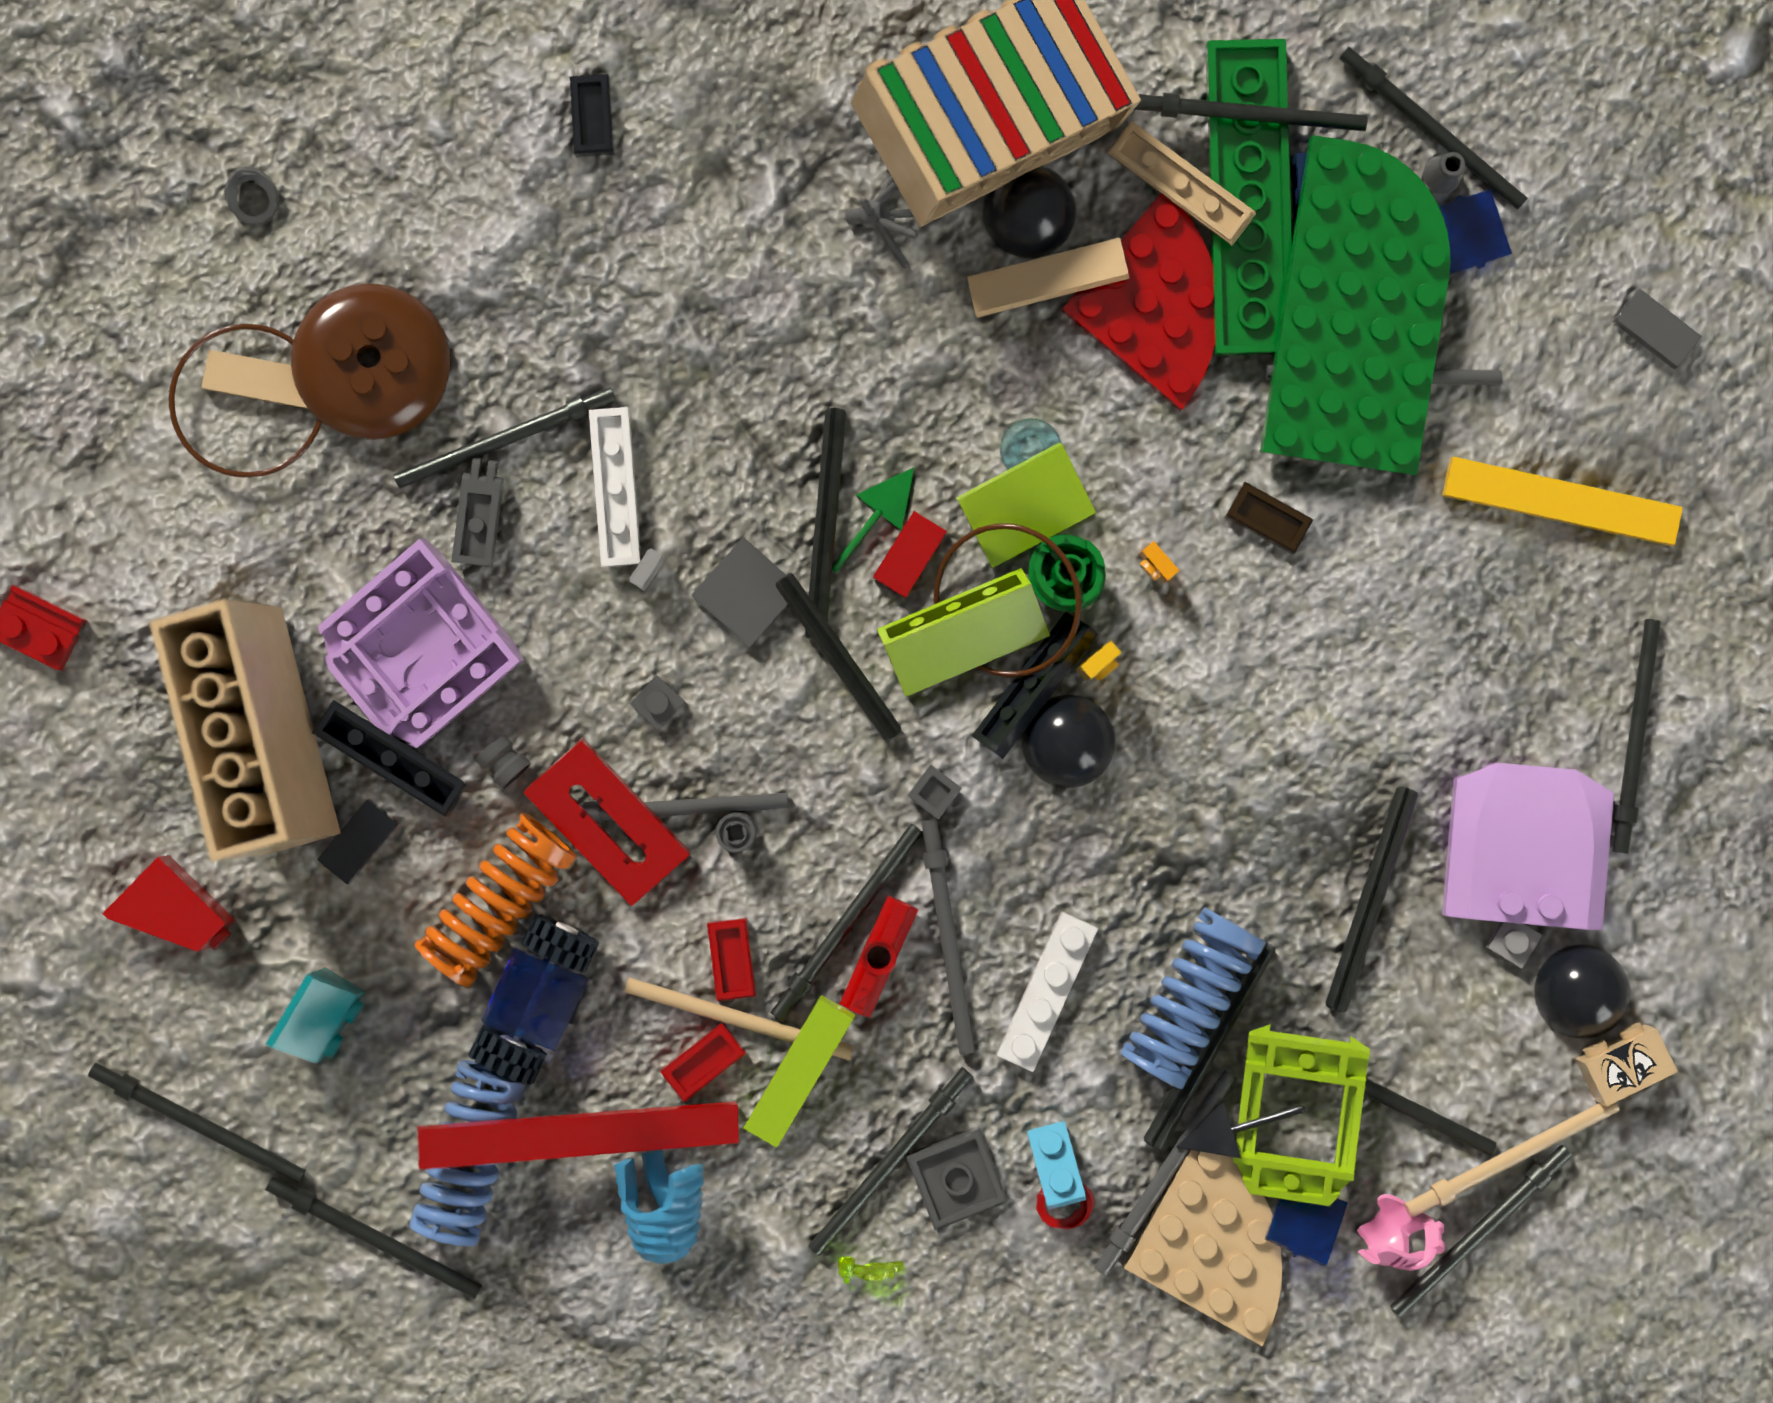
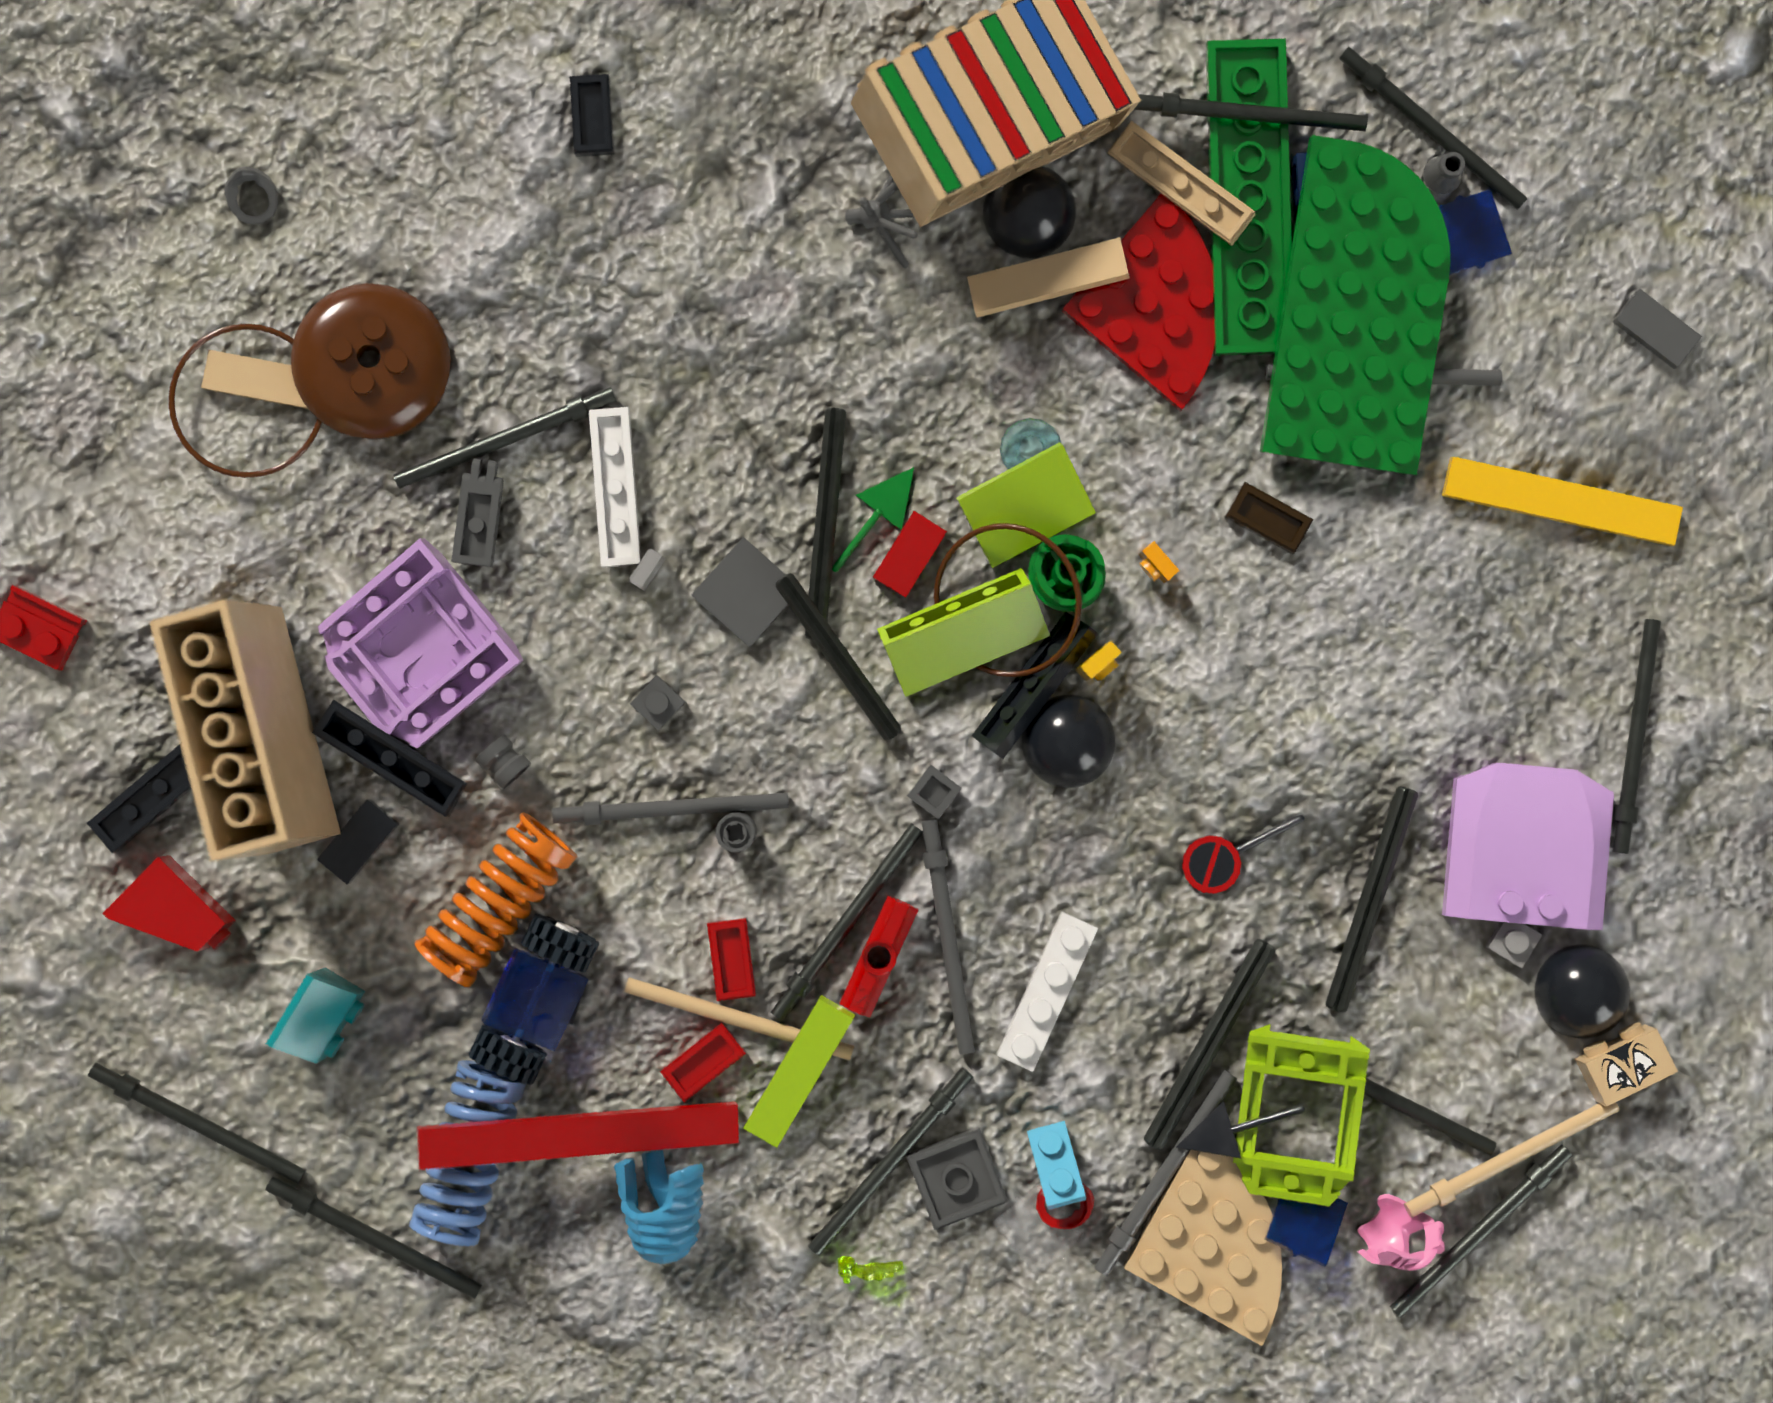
(142, 801): none -> black plate
(586, 768): red piece -> none
(1161, 1058): medium blue piece -> none
(1214, 863): none -> piece

